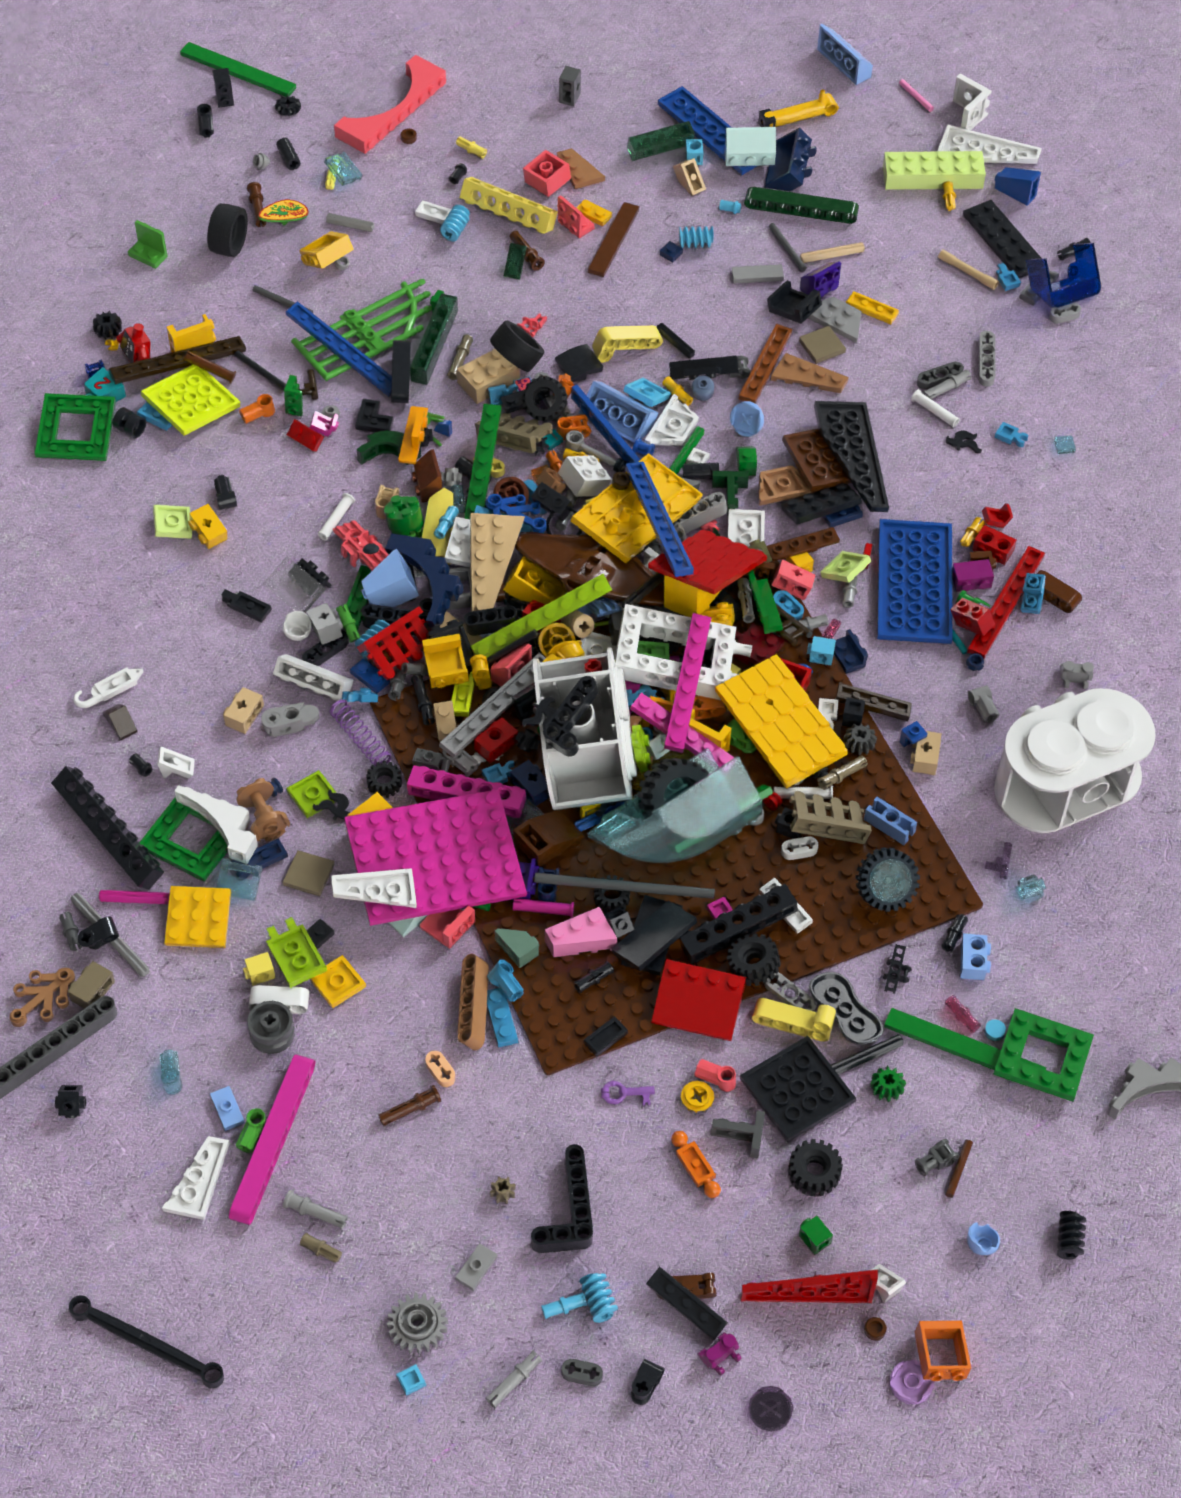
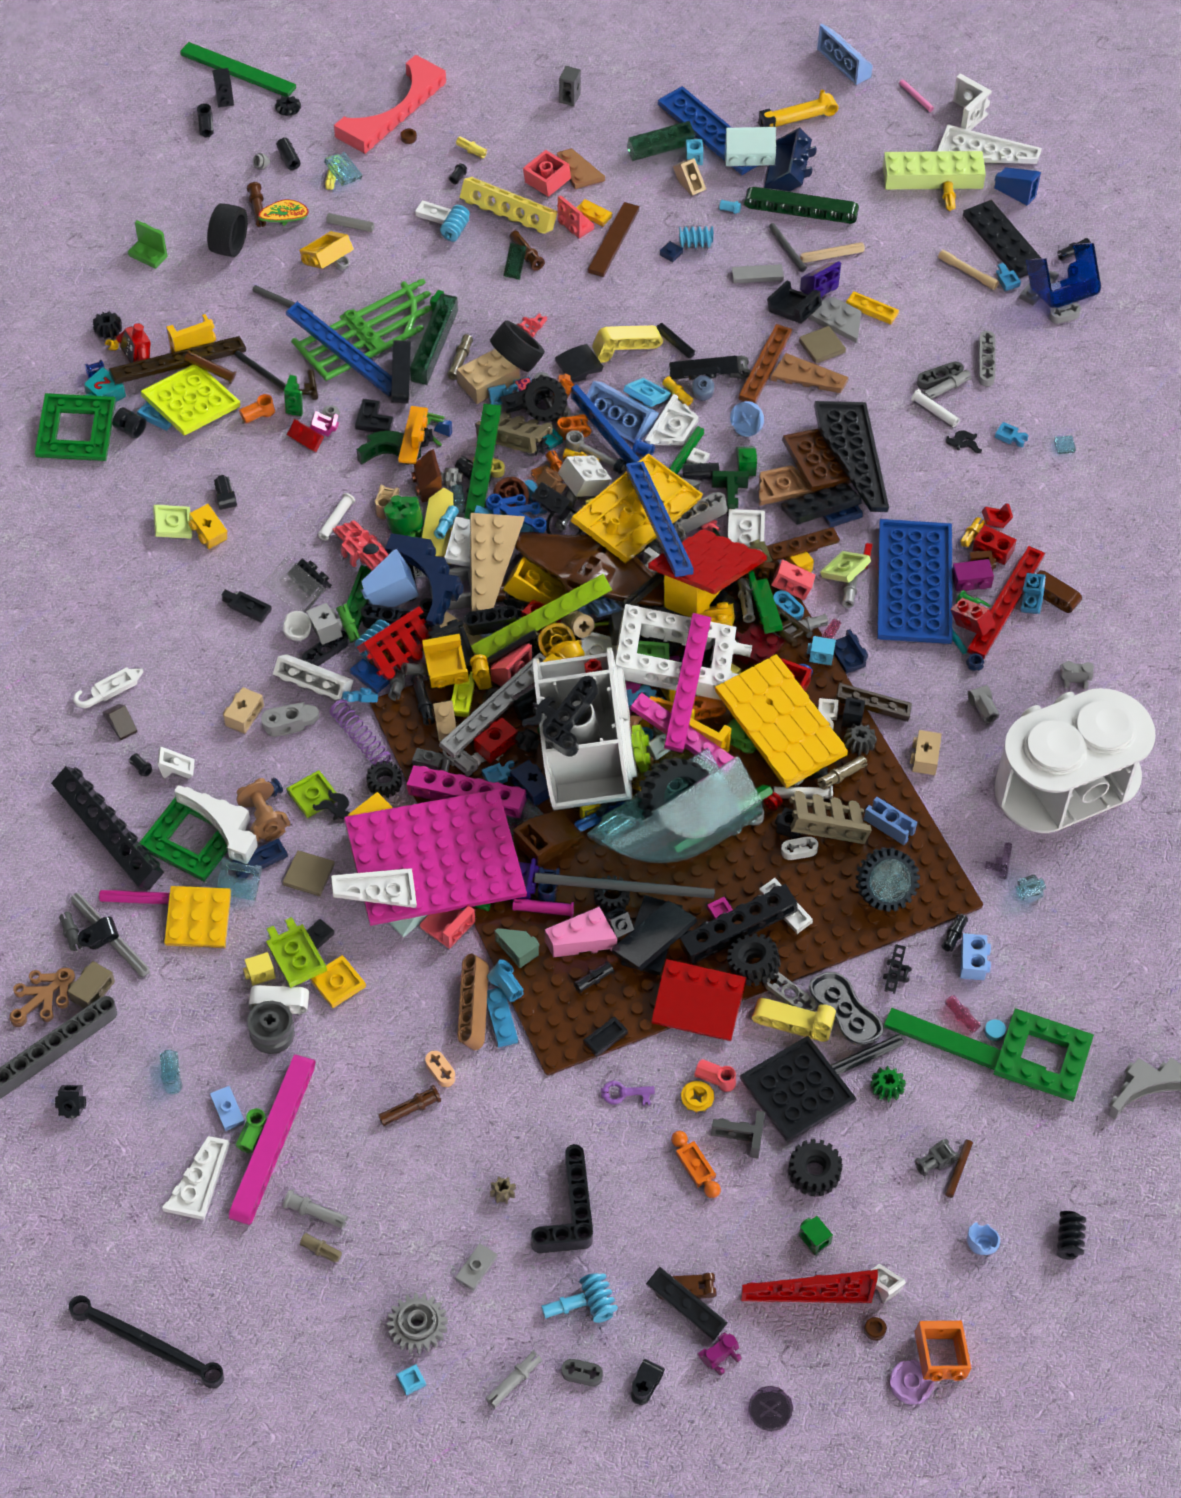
(620, 481): dark brown tile -> none
(912, 734): blue bracket -> none

